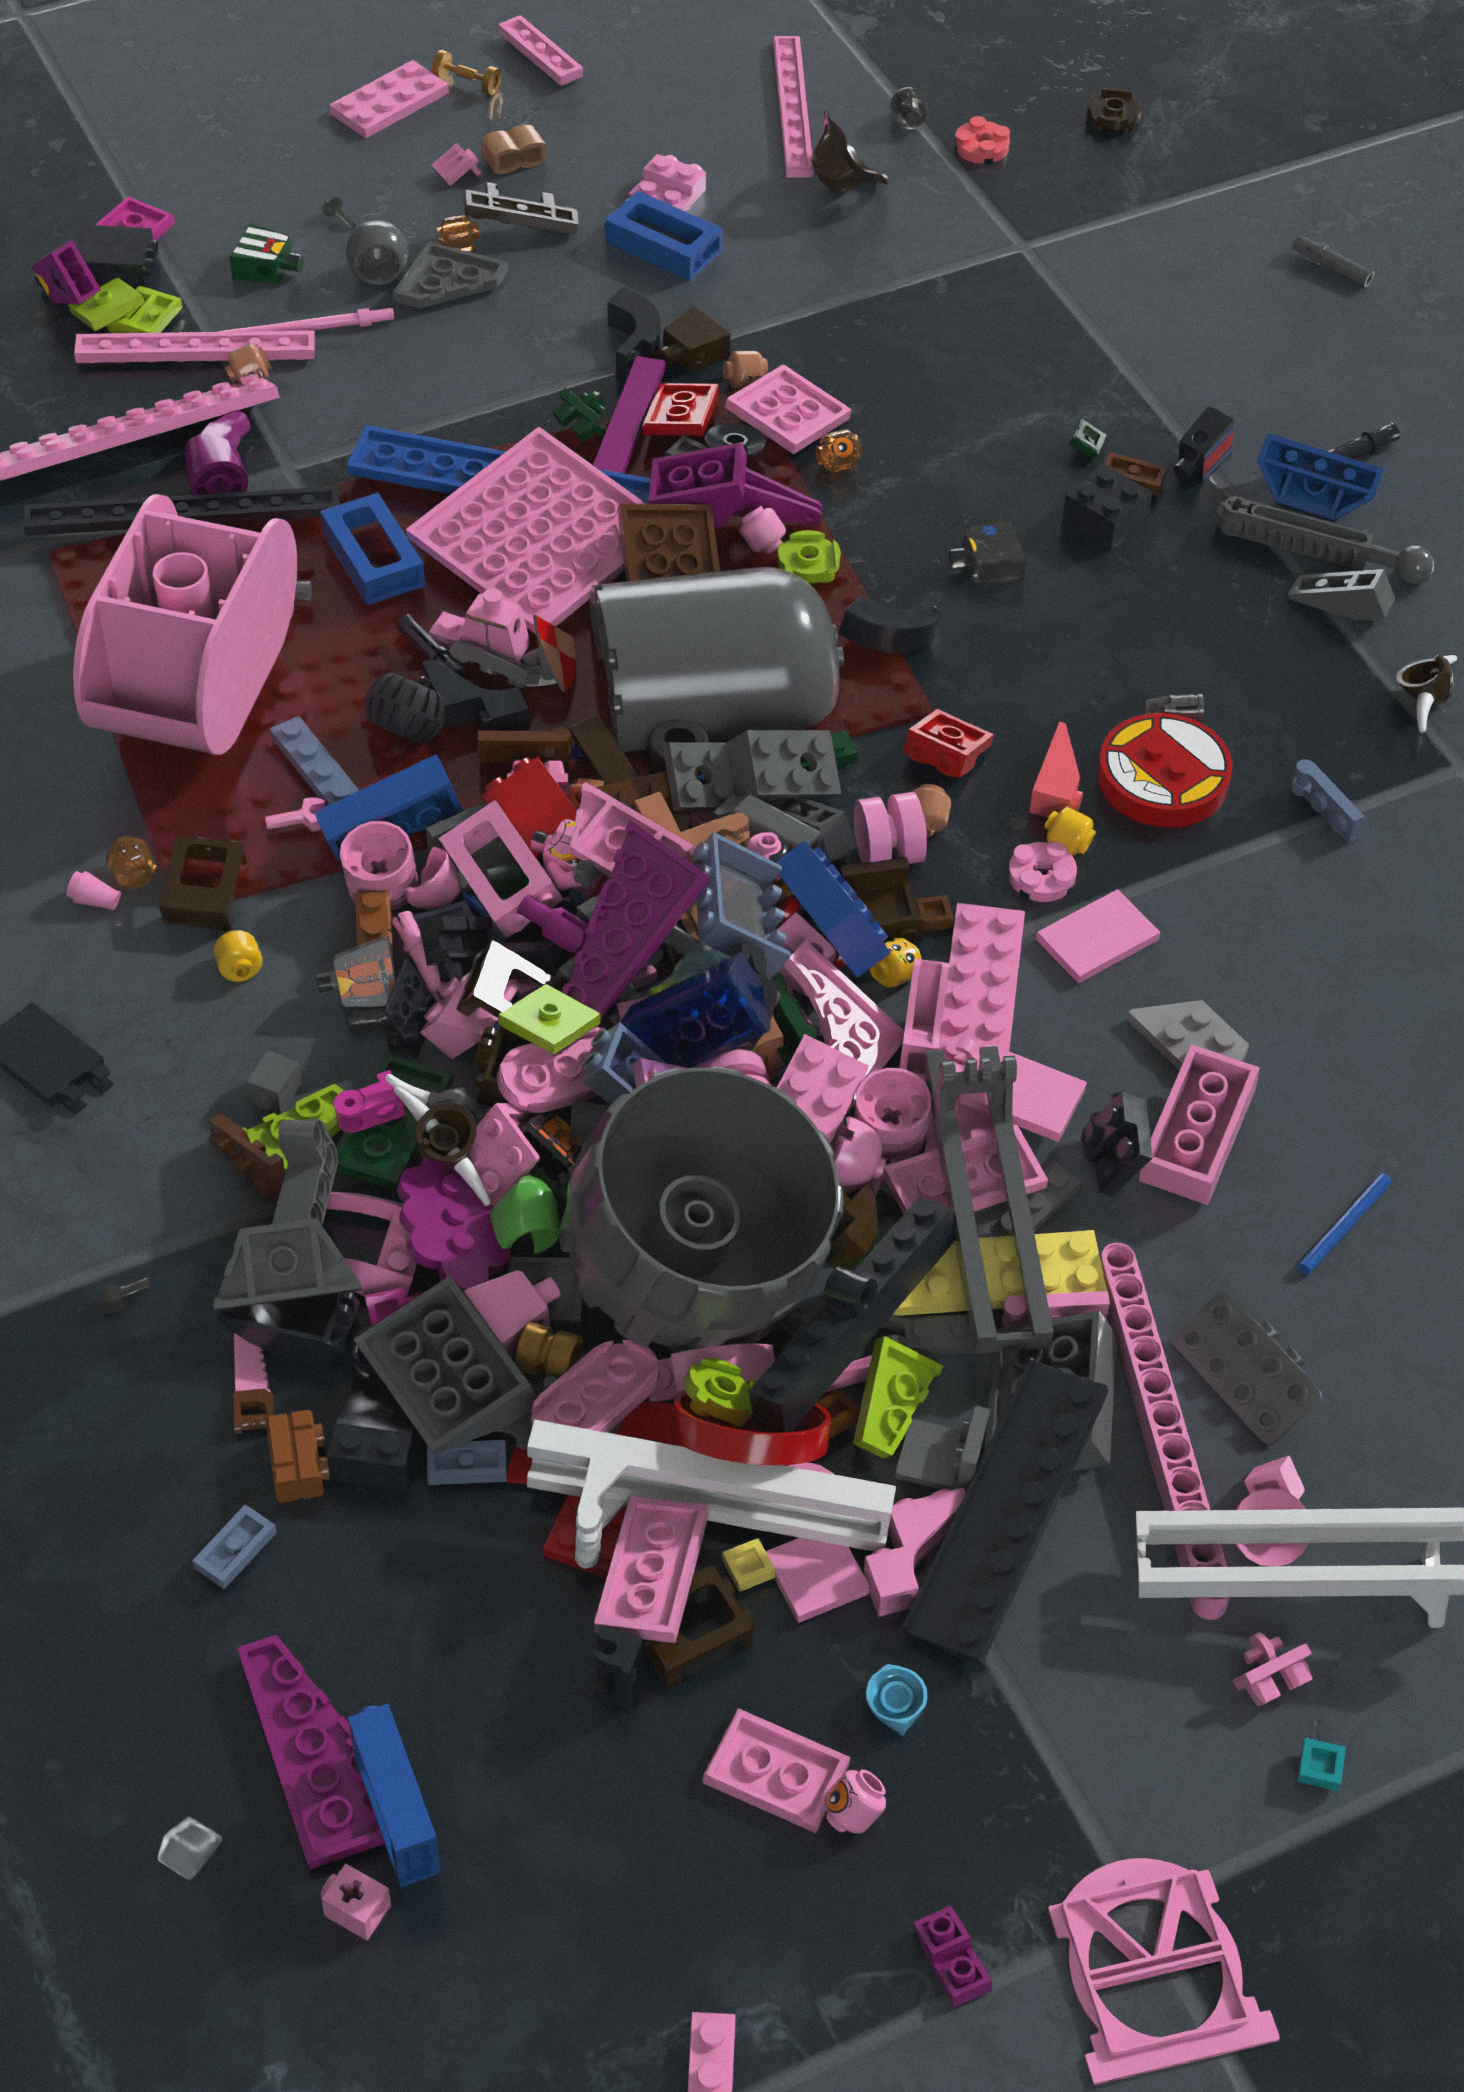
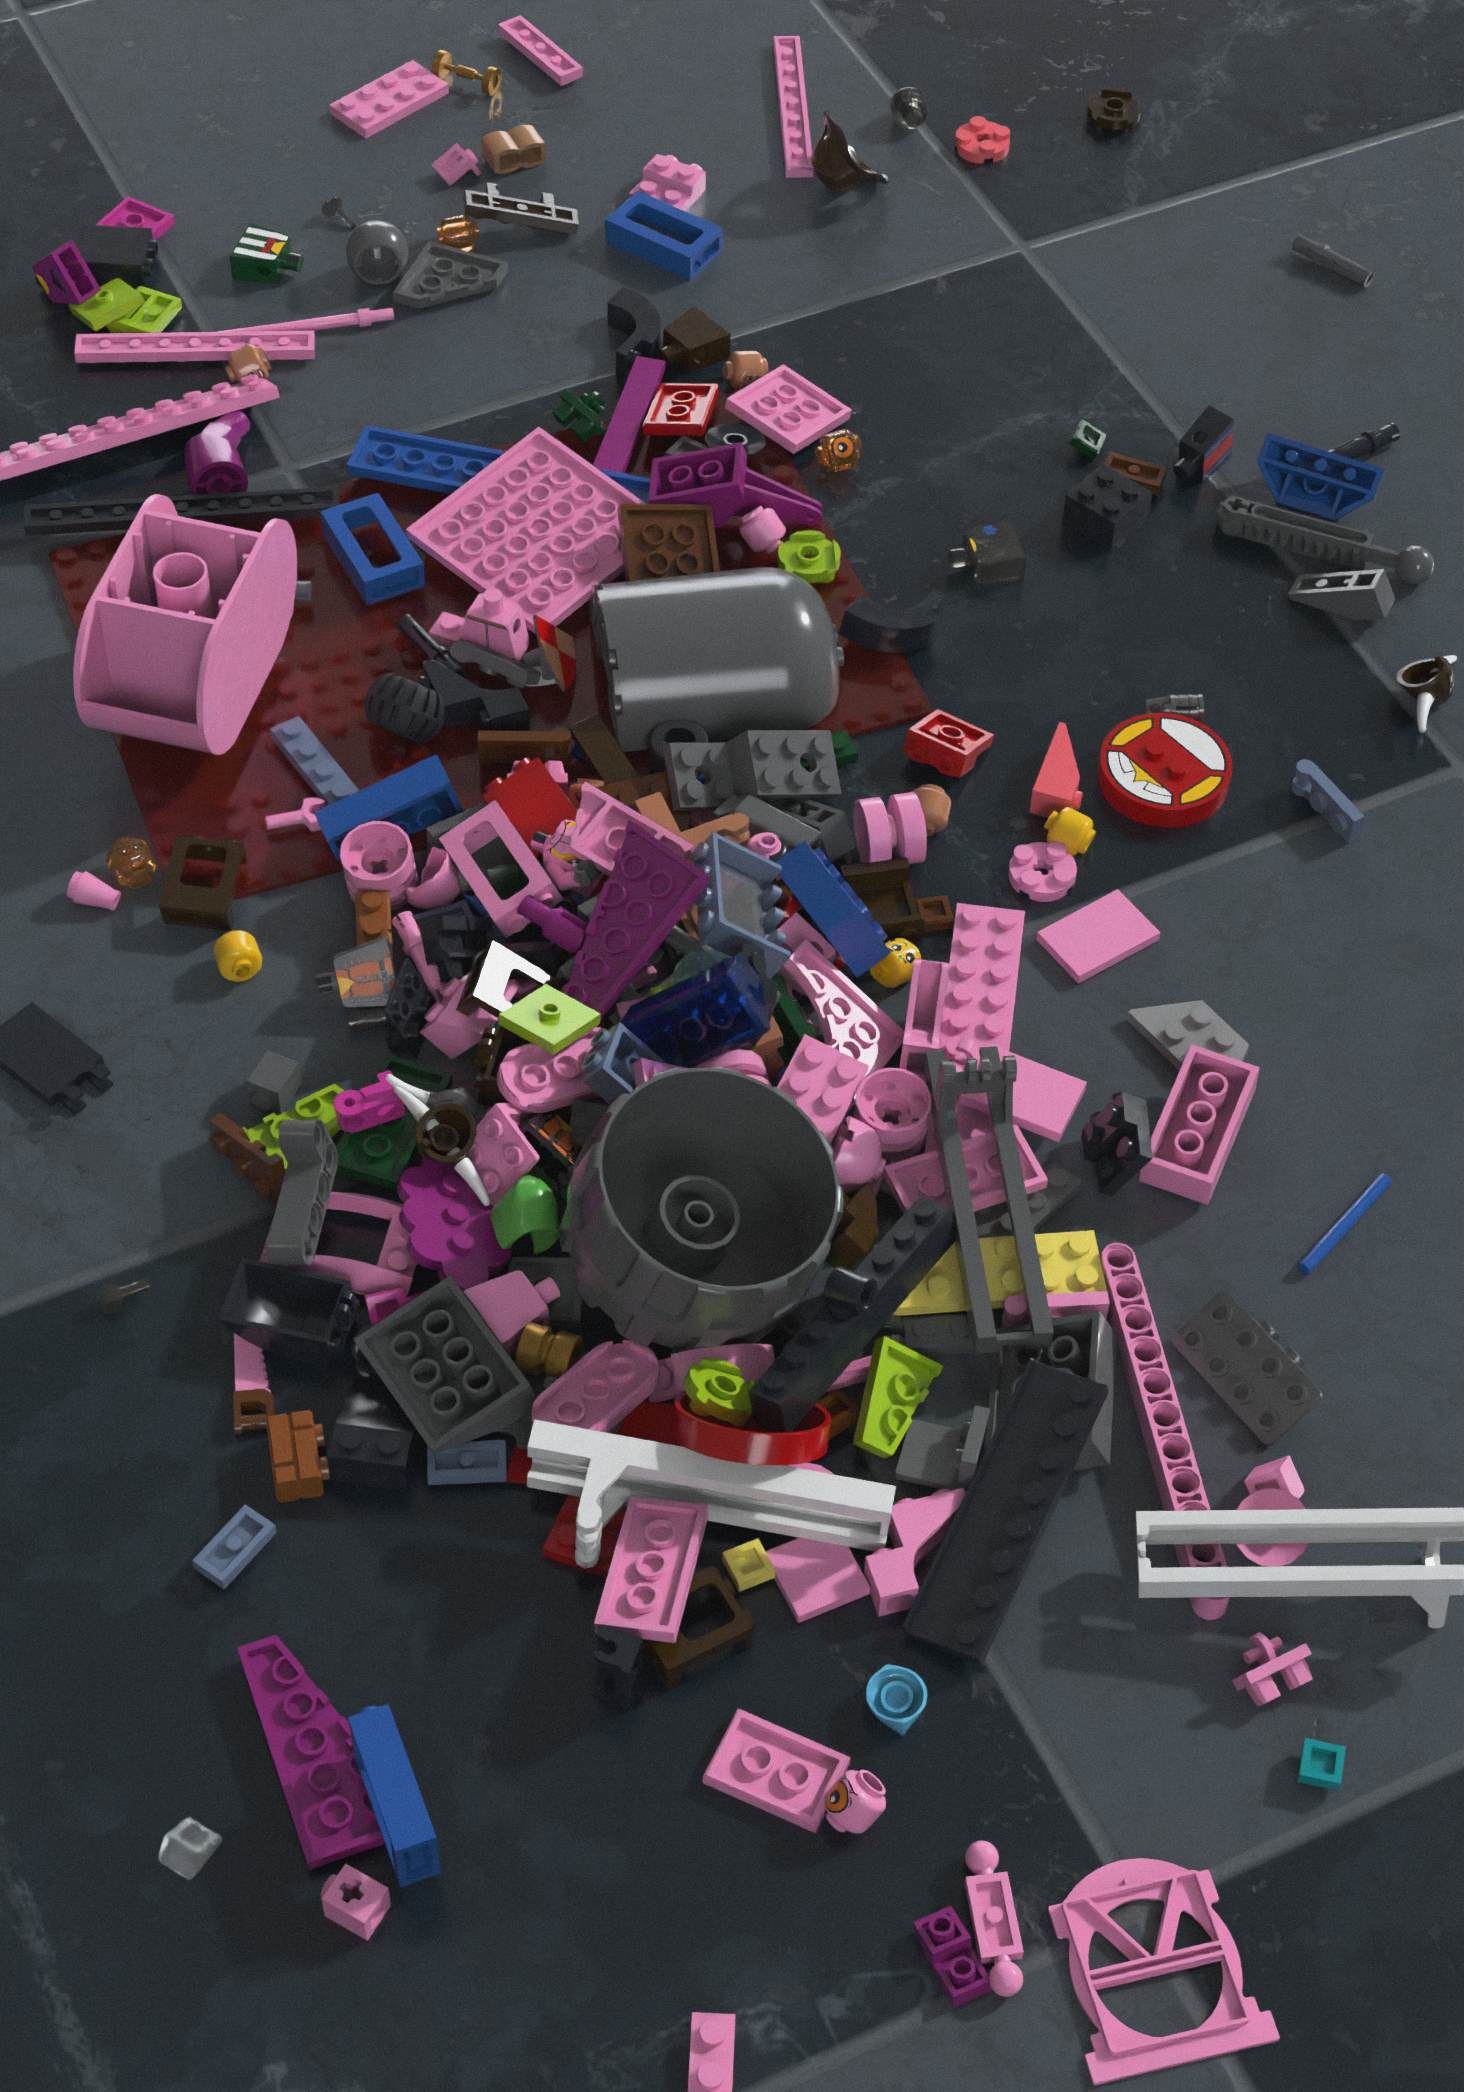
(283, 1265): dark grey wing -> none
(994, 1918): none -> bright pink plate

